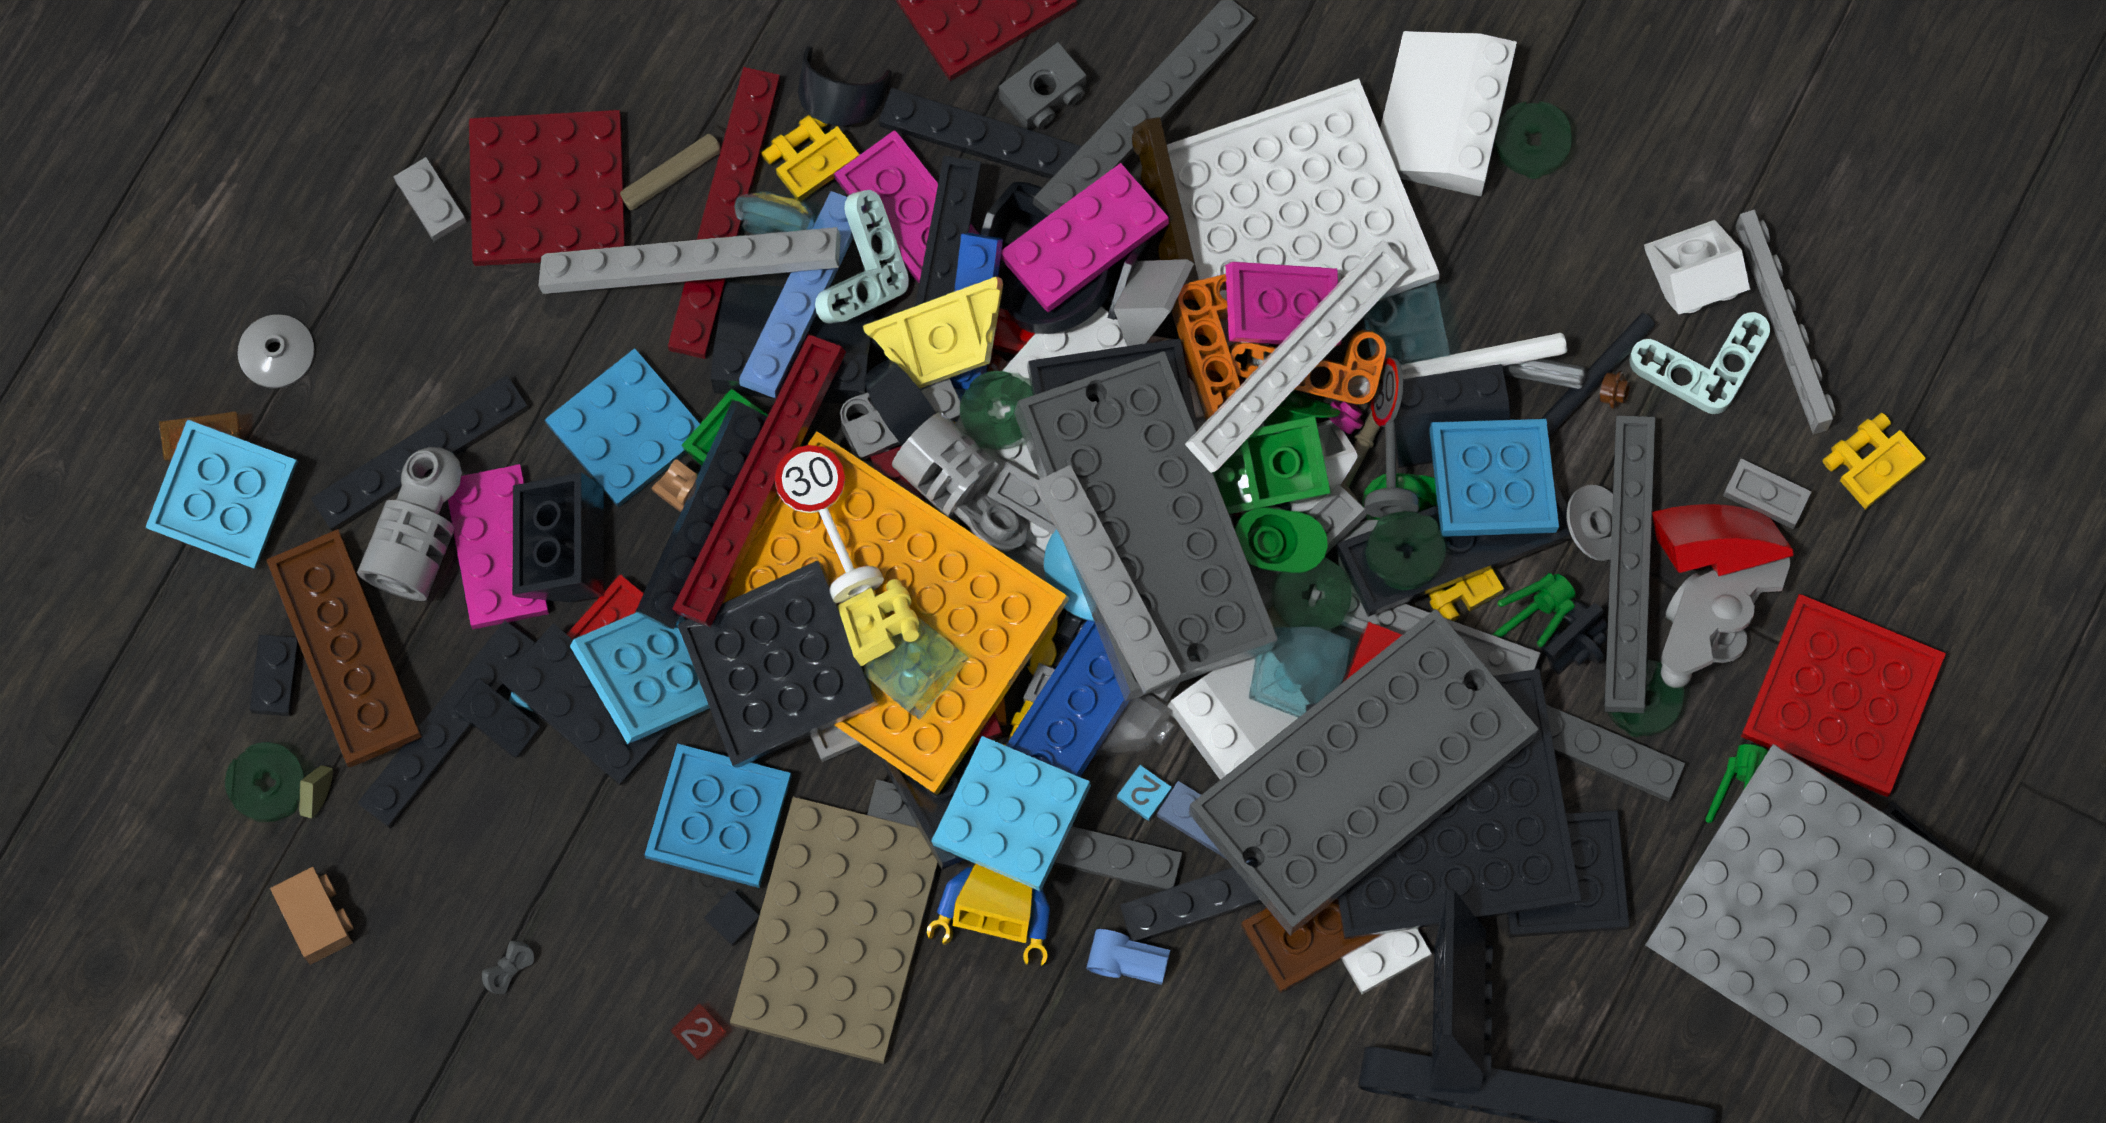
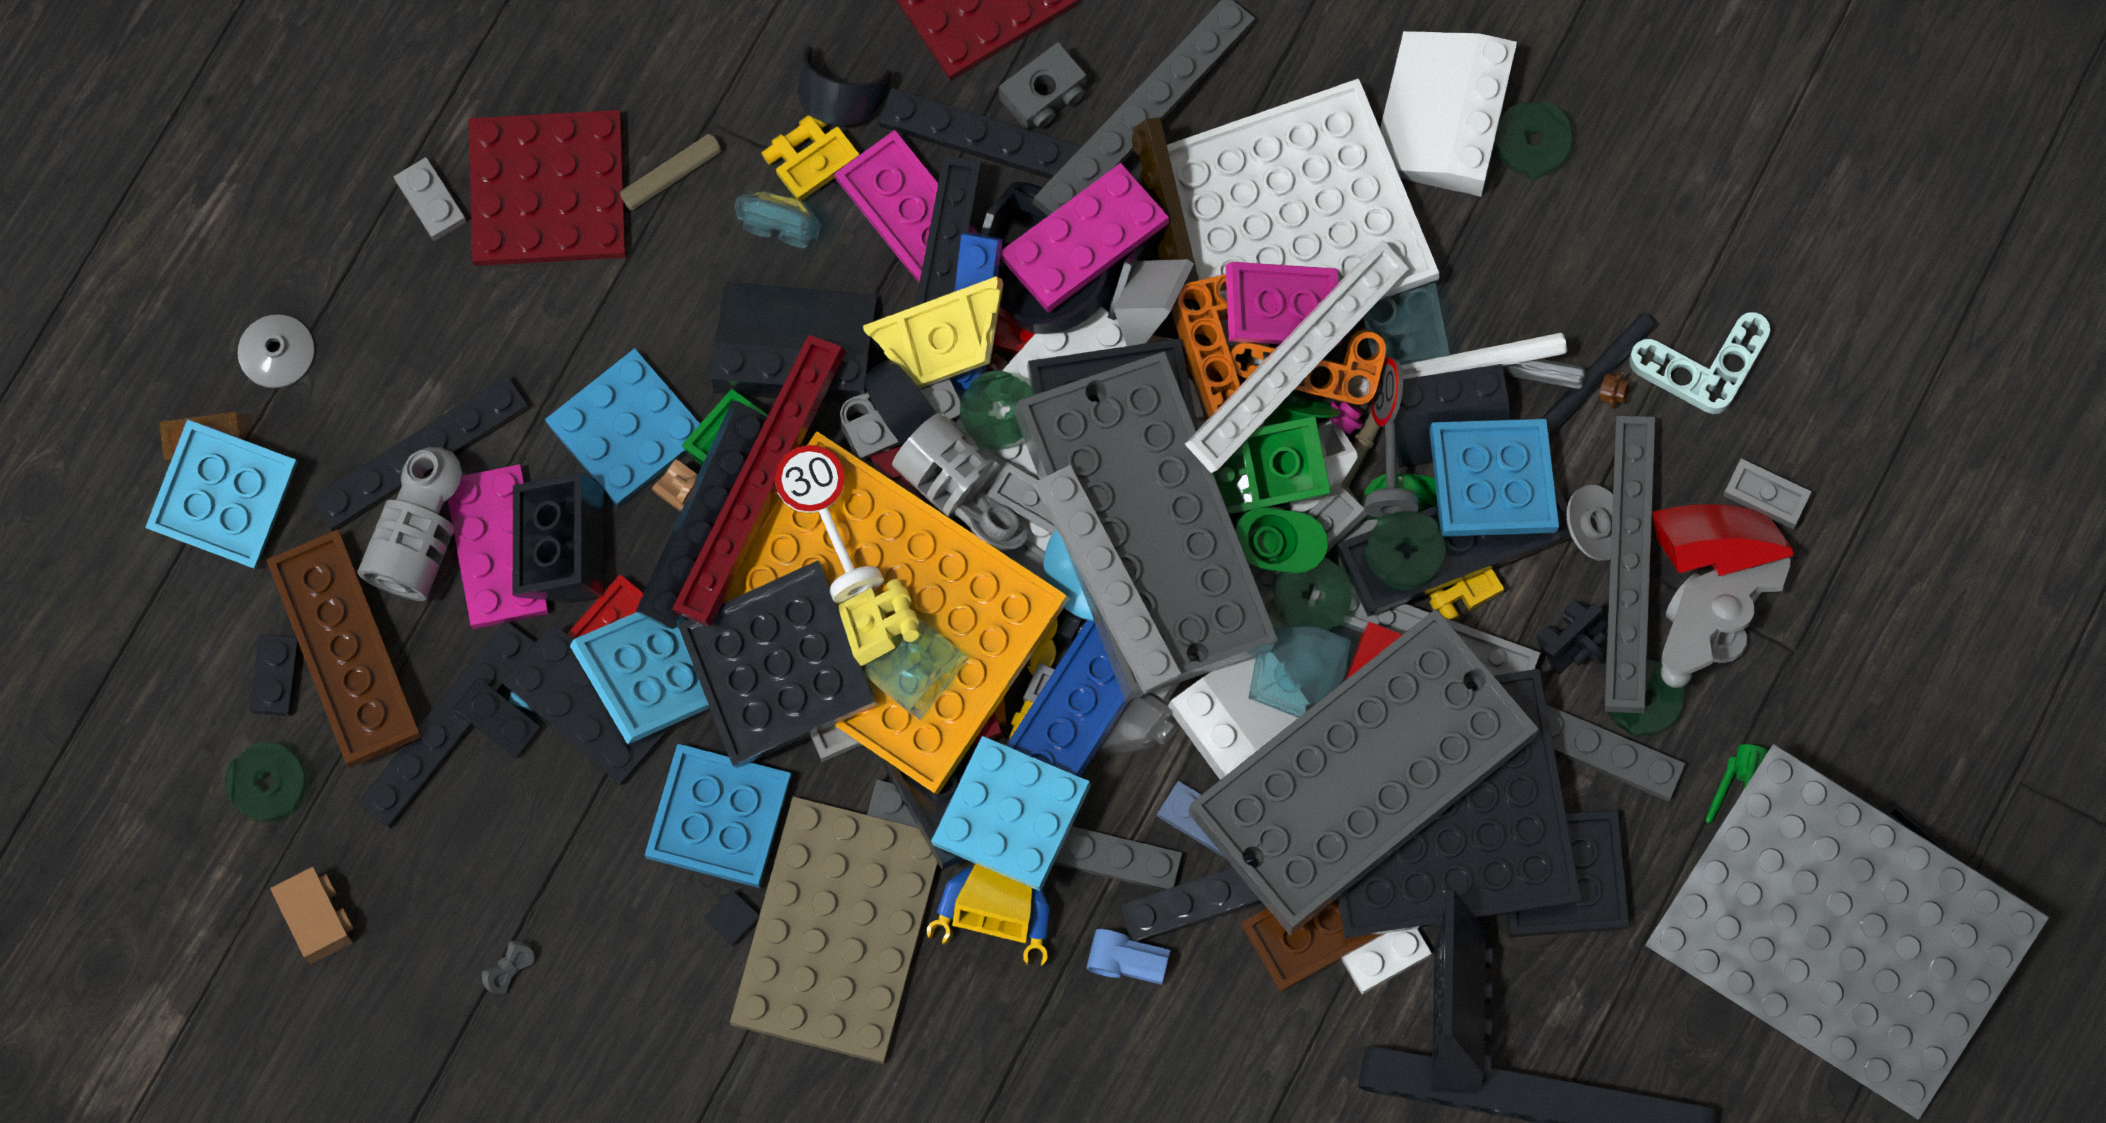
(314, 791): olive tile -> none
(690, 260): light grey plate -> none
(698, 1032): clear red tile -> none
(731, 179): dark red plate -> none
(794, 311): medium blue plate -> none
(875, 275): light aqua beam -> none
(1144, 793): medium azure tile -> none
(1552, 595): green plant -> none
(1698, 267): white slope -> none
(1780, 309): light grey plate -> none
(1843, 695): red plate -> none
(1882, 468): yellow plate -> none

